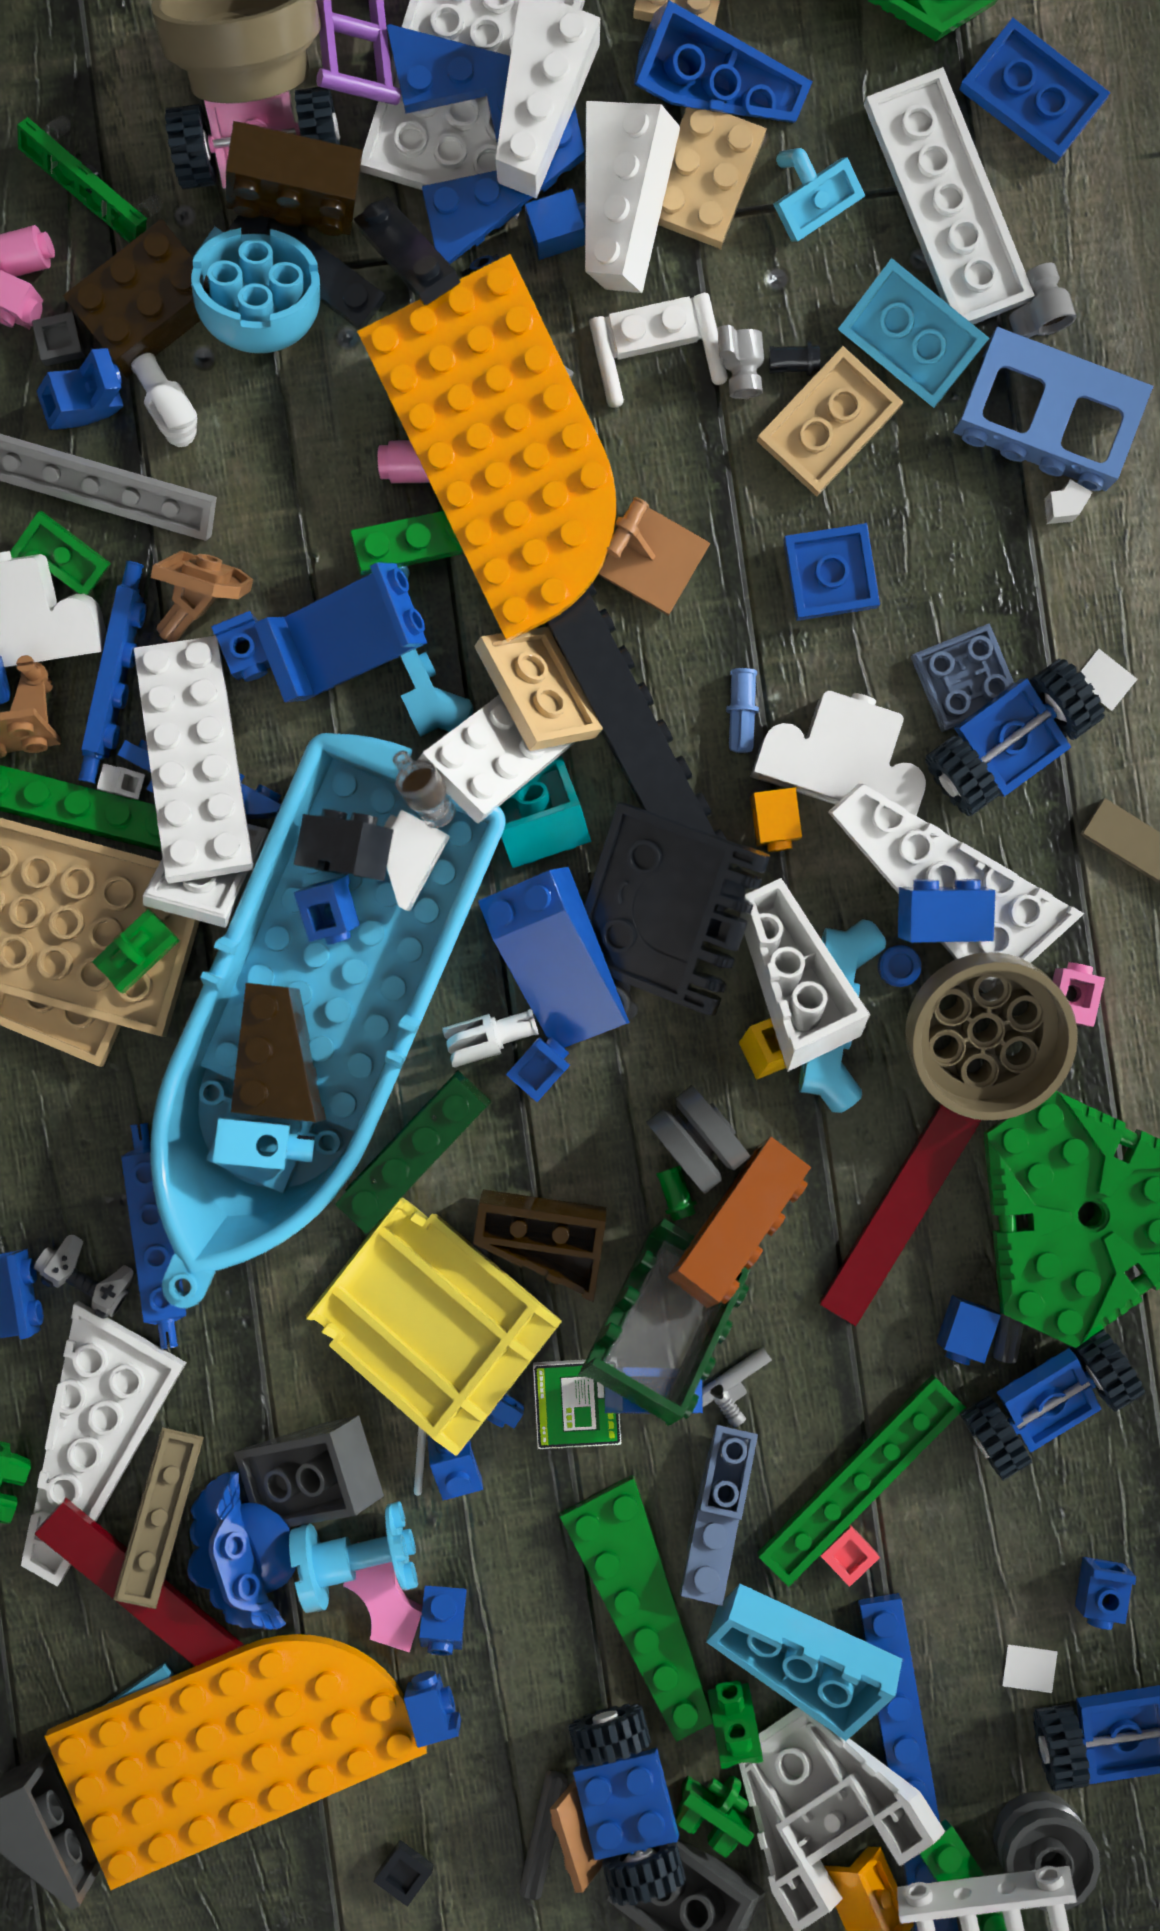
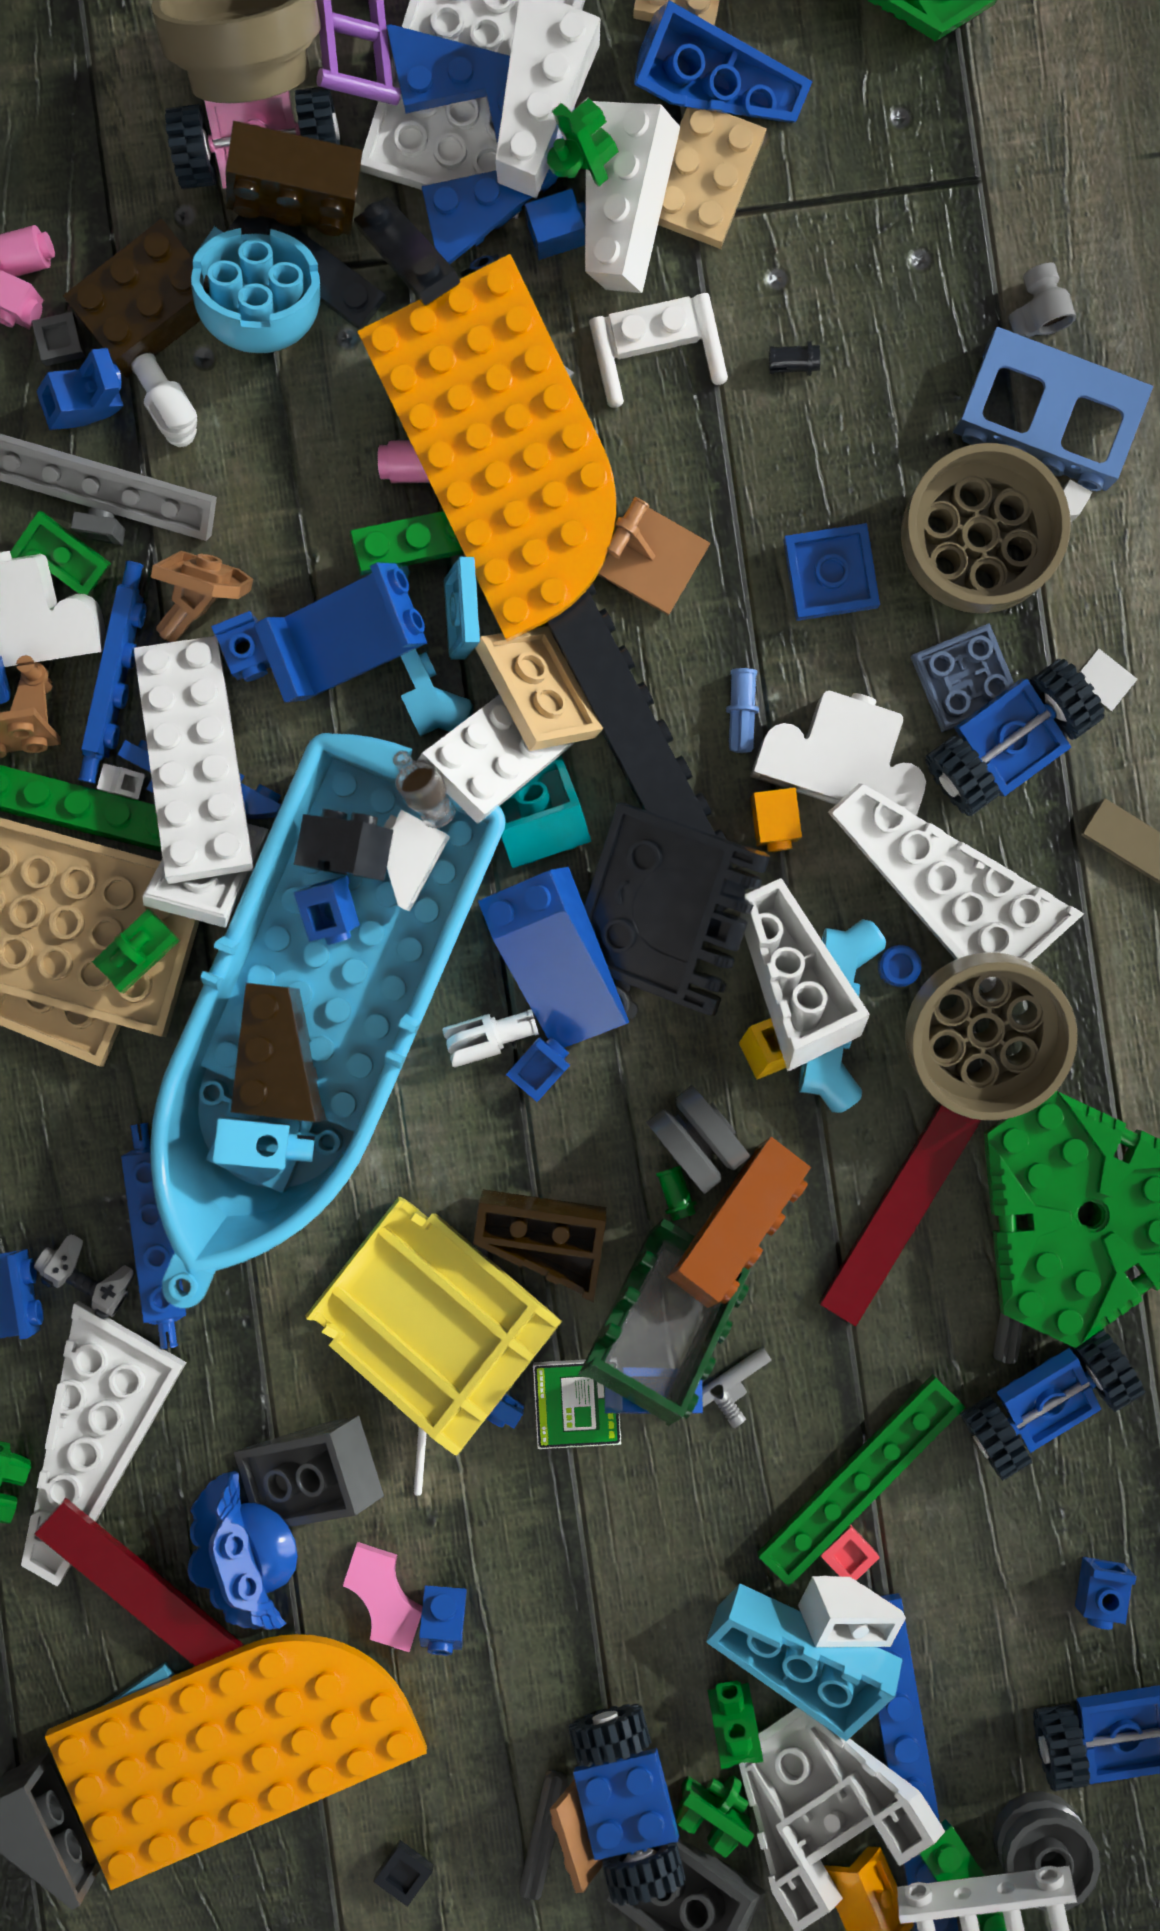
(83, 180): green piece -> none
(98, 526): none -> dark grey plate
(158, 1518): dark tan tile -> none
(337, 1560): medium azure piece -> none
(412, 1151): dark green window -> none
(430, 1709): blue brick -> none
(453, 1473): blue bracket -> none
(461, 608): none -> medium azure tile
(583, 142): none -> green hips
(630, 1577): green wing -> none
(718, 1514): sand blue slope -> none
(742, 355): light grey piece -> none
(819, 196): medium azure plate -> none
(829, 421): tan plate -> none
(848, 1614): none -> white slope
(913, 333): medium azure plate -> none
(946, 913): blue brick -> none
(948, 197): white plate -> none
(967, 1330): blue brick -> none
(996, 477): none -> dark tan wheel
(1029, 1668): white sticker -> none
(1034, 90): blue plate -> none
(1088, 991): bright pink brick -> none

